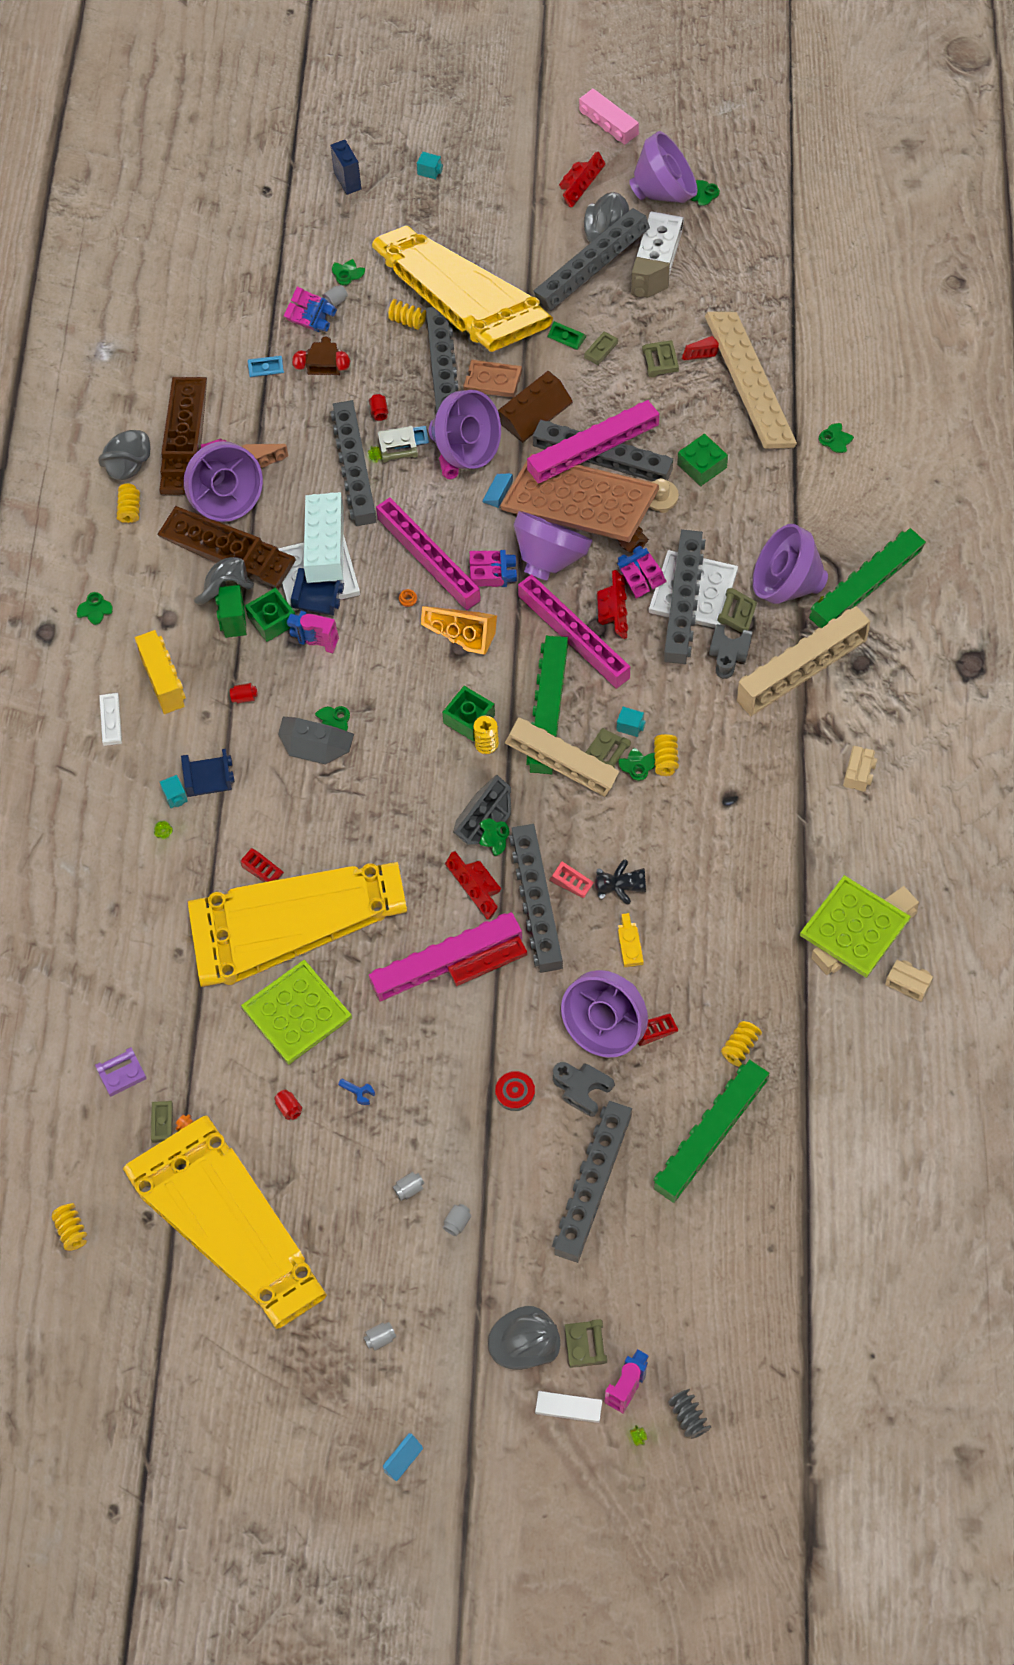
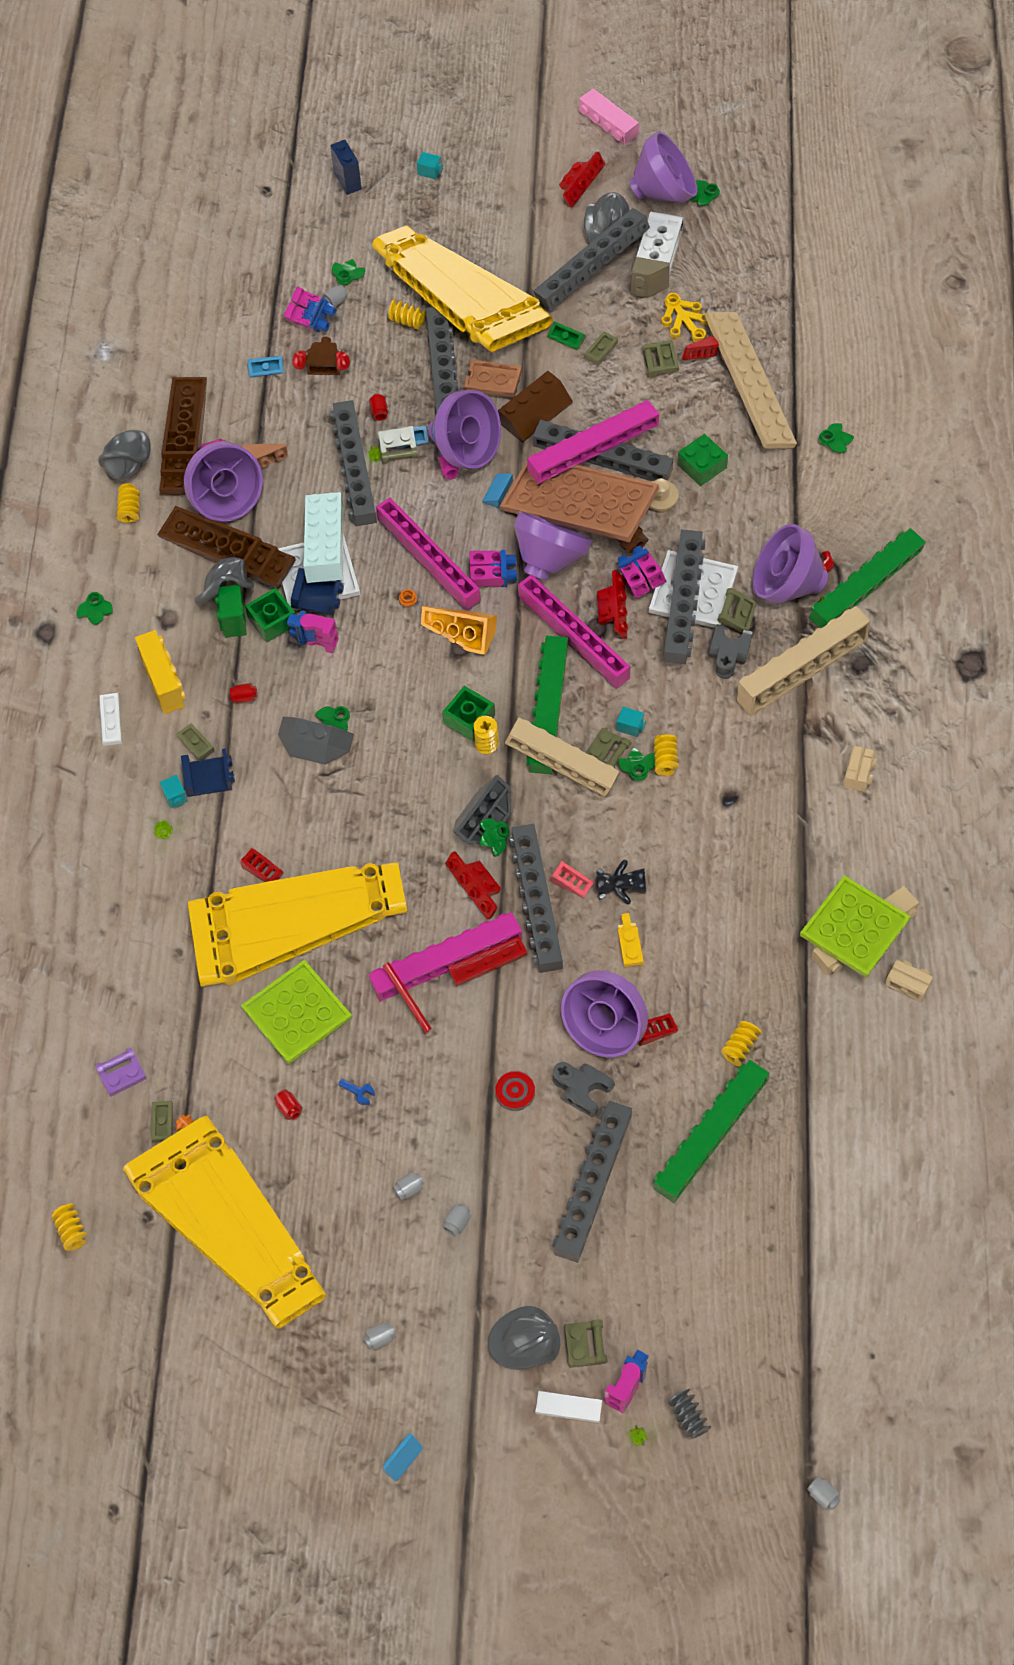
(195, 742): none -> olive plate
(407, 997): none -> red bar
(674, 302): none -> yellow plant
(824, 1493): none -> light grey brick
(828, 563): none -> red arm

